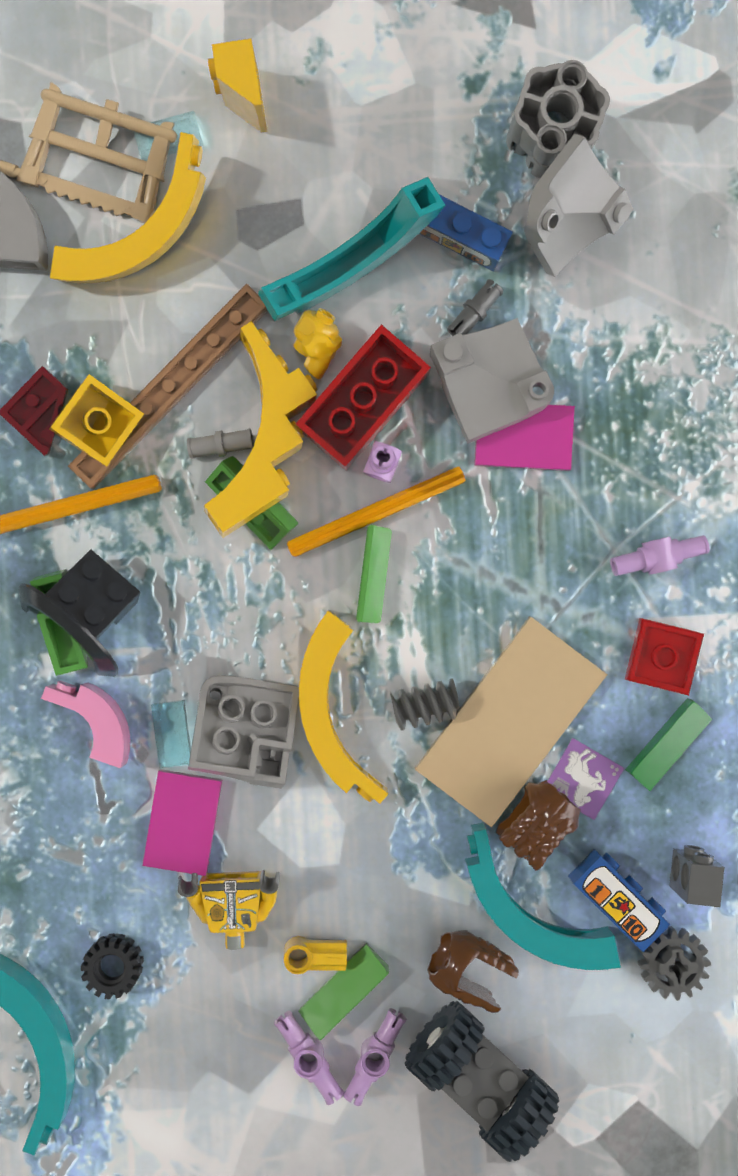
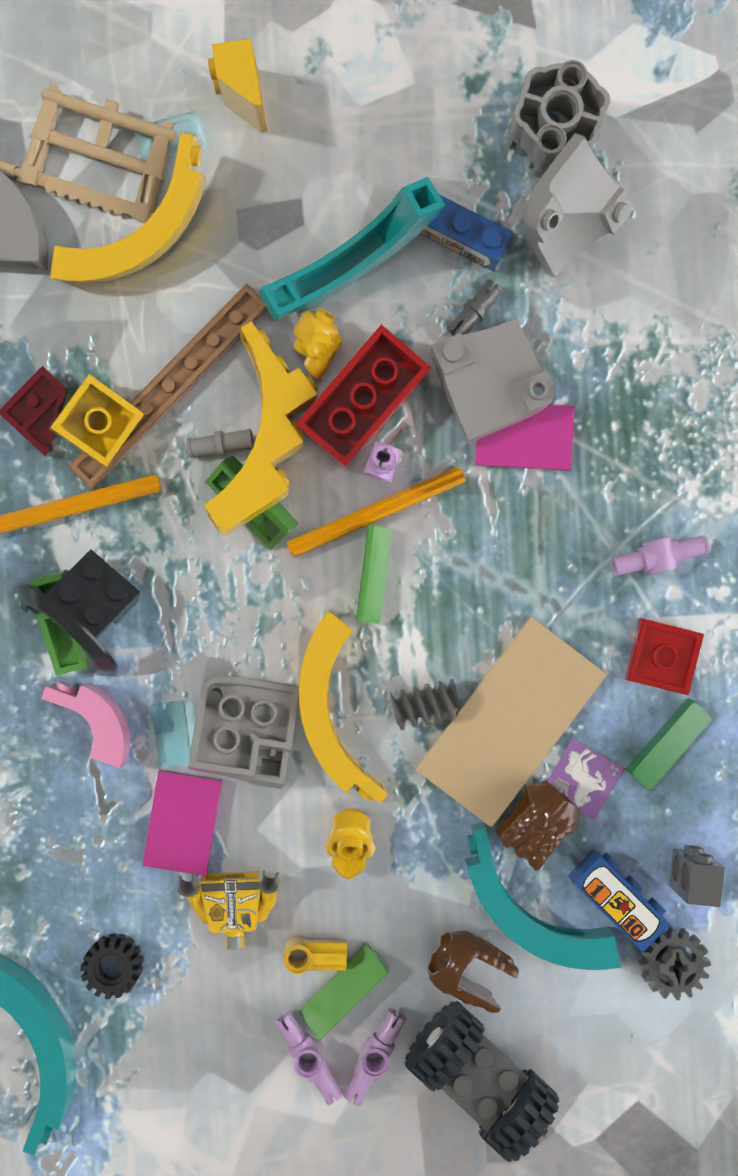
(350, 842): none -> yellow head

